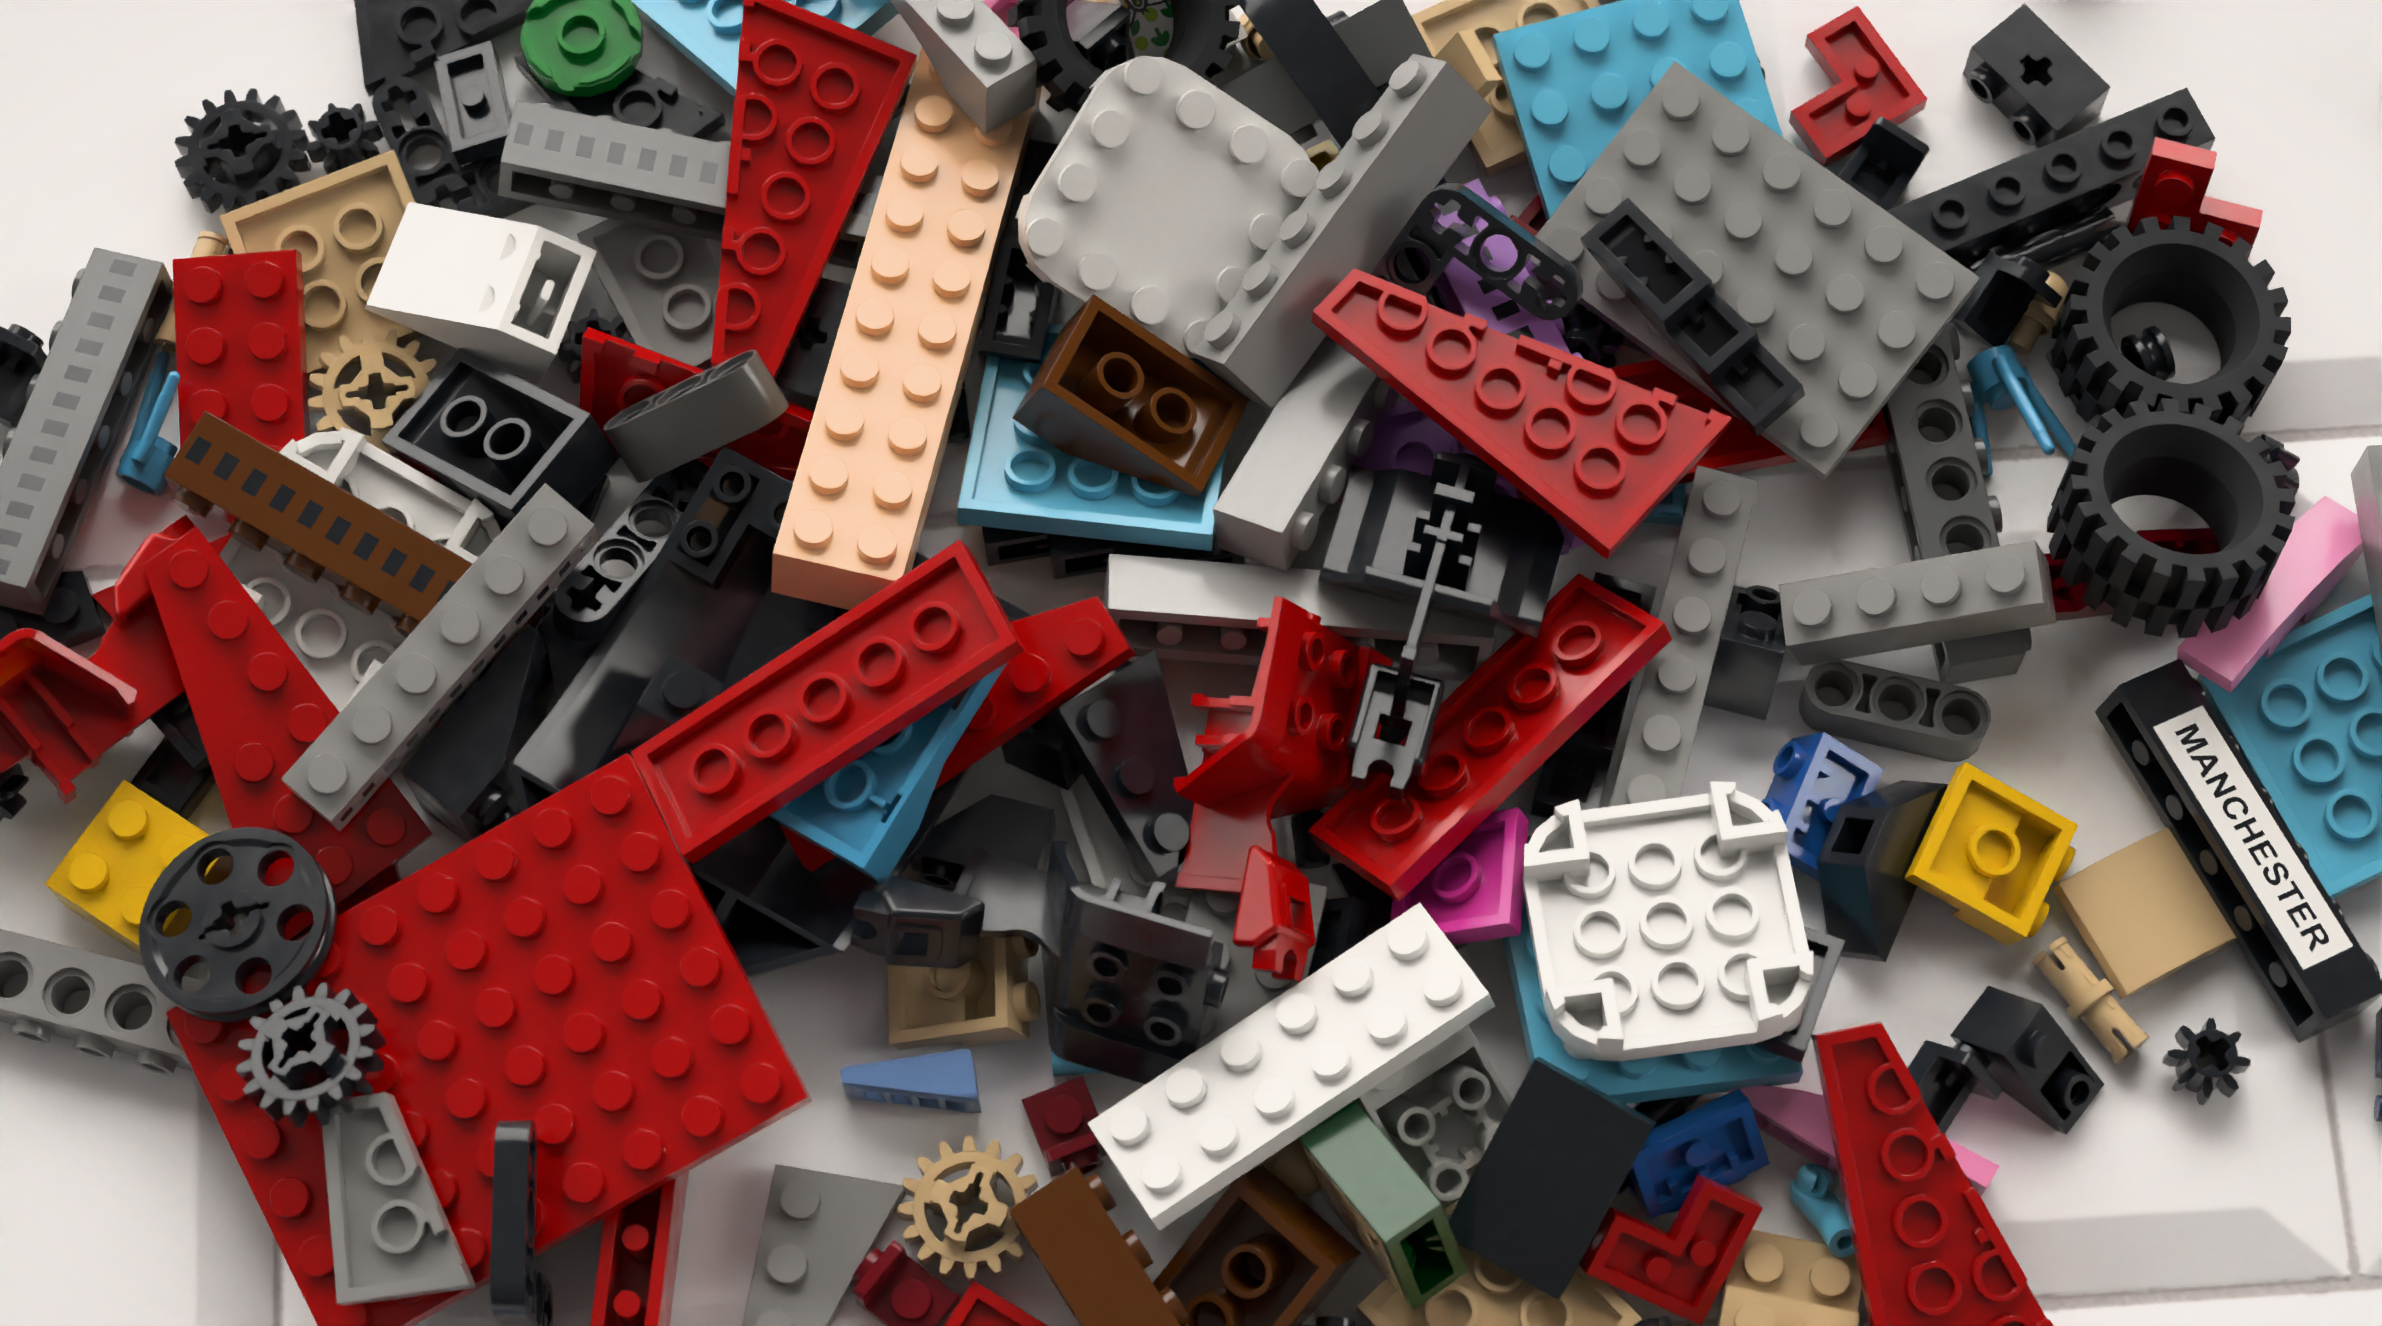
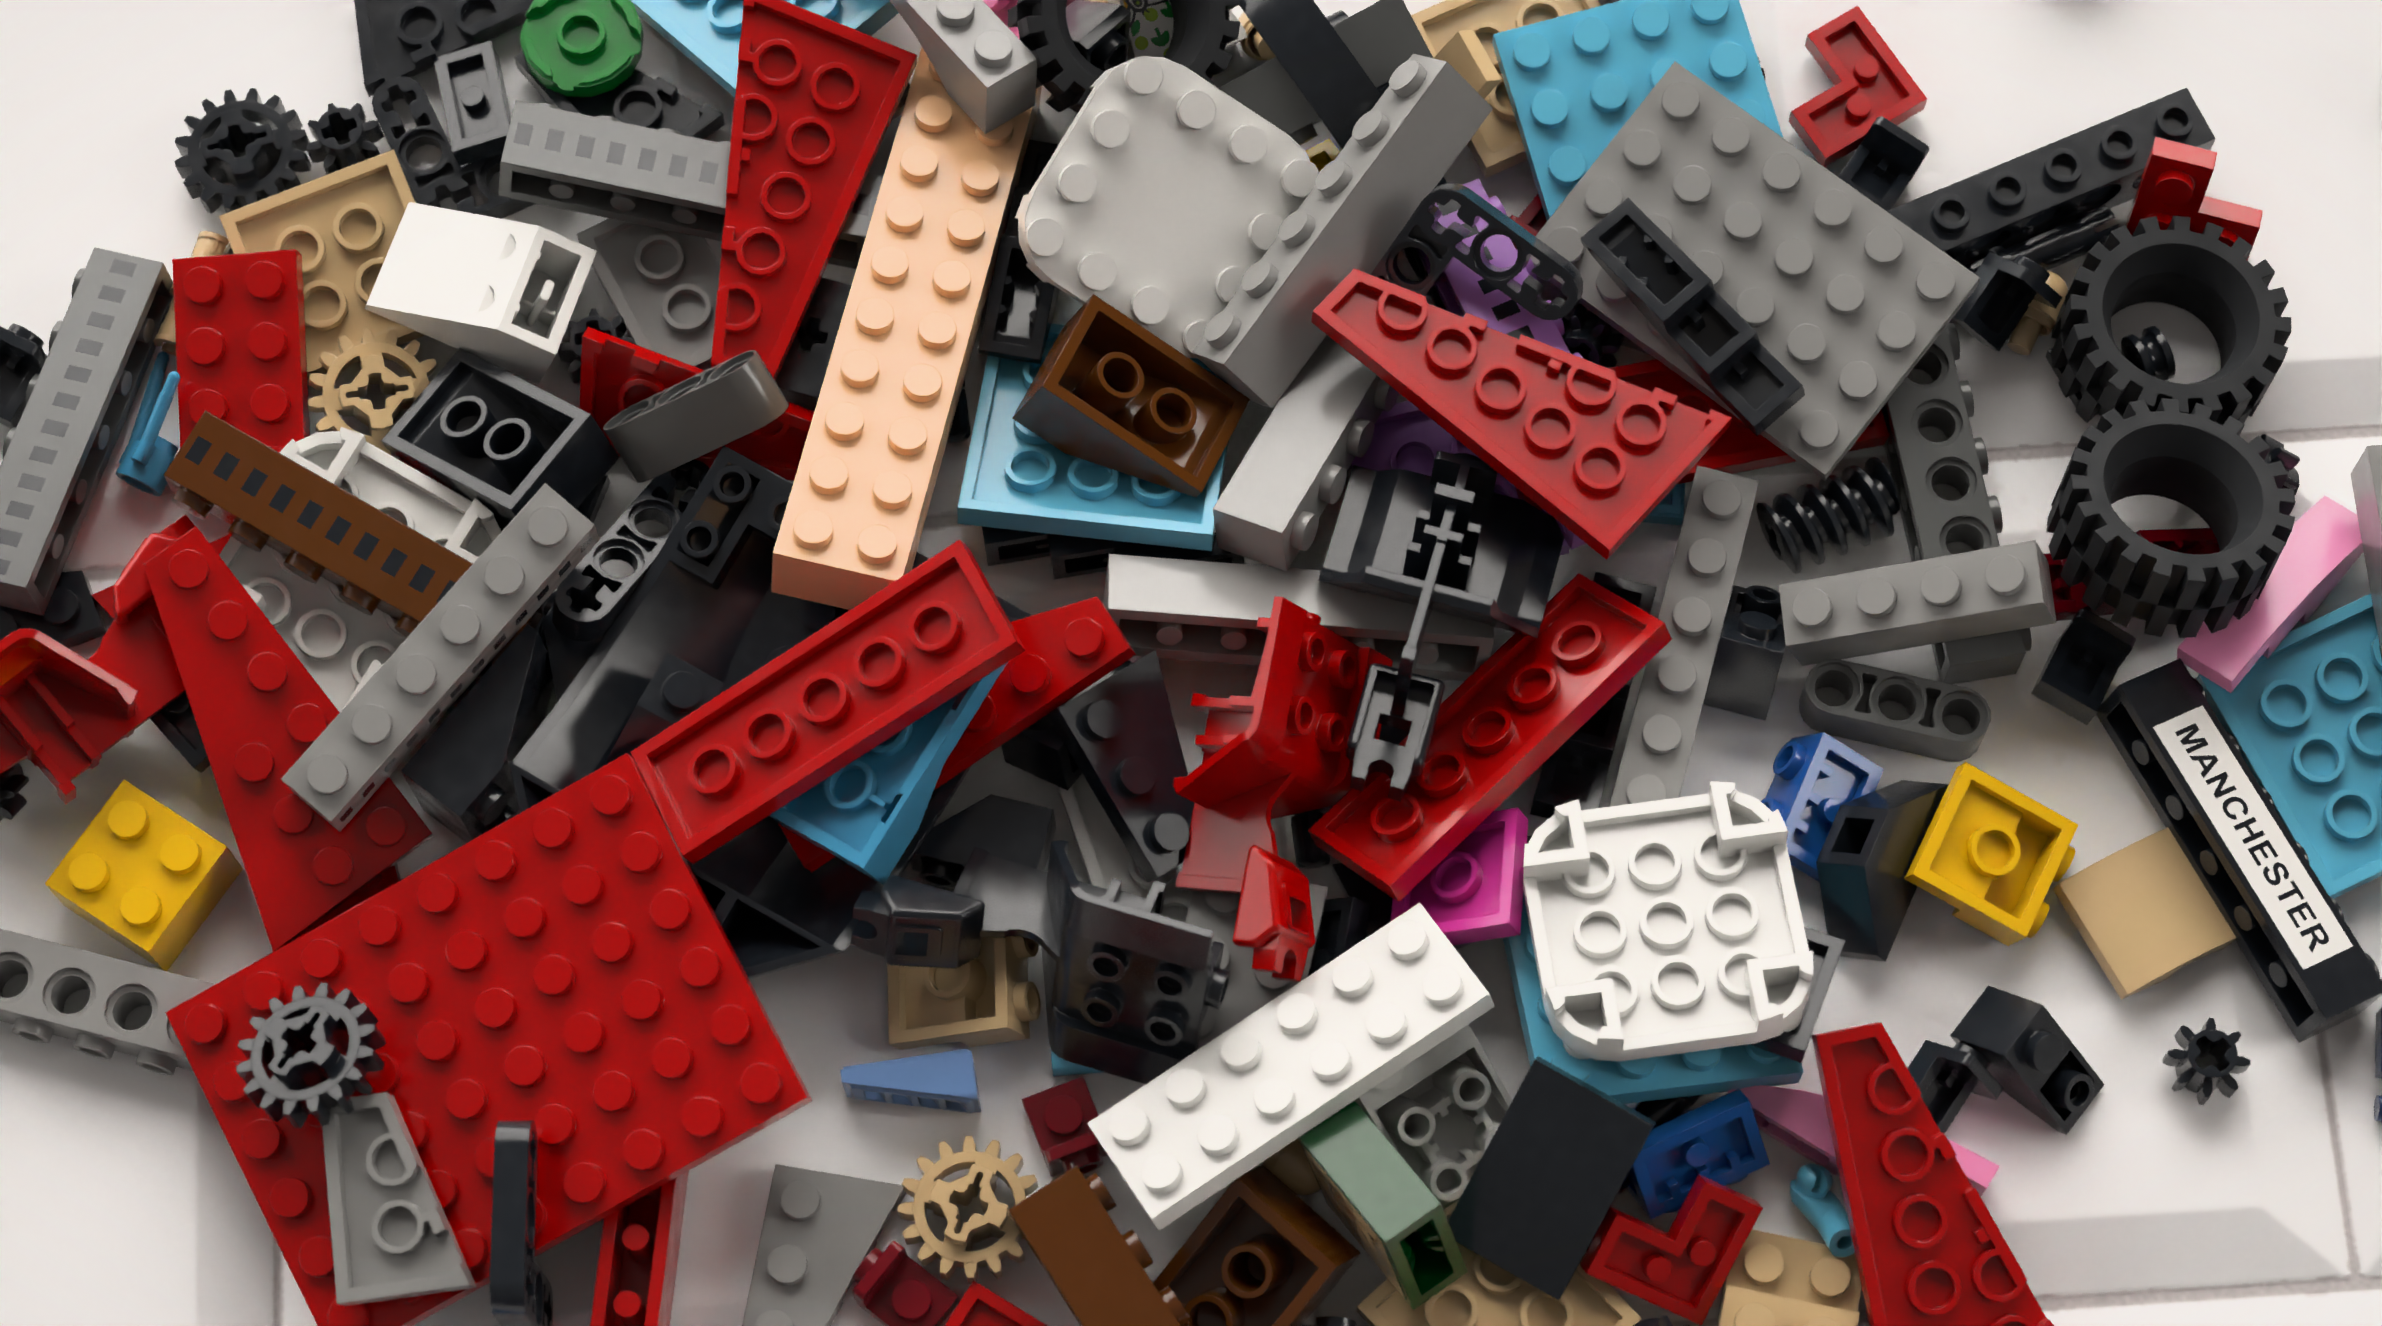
(173, 780): black tile -> none
(212, 919): black wedge -> none
(1830, 513): none -> black piece
(2006, 383): dark azure plant -> none
(2034, 79): black brick -> none
(2083, 665): none -> black bracket
(2090, 999): tan pin -> none

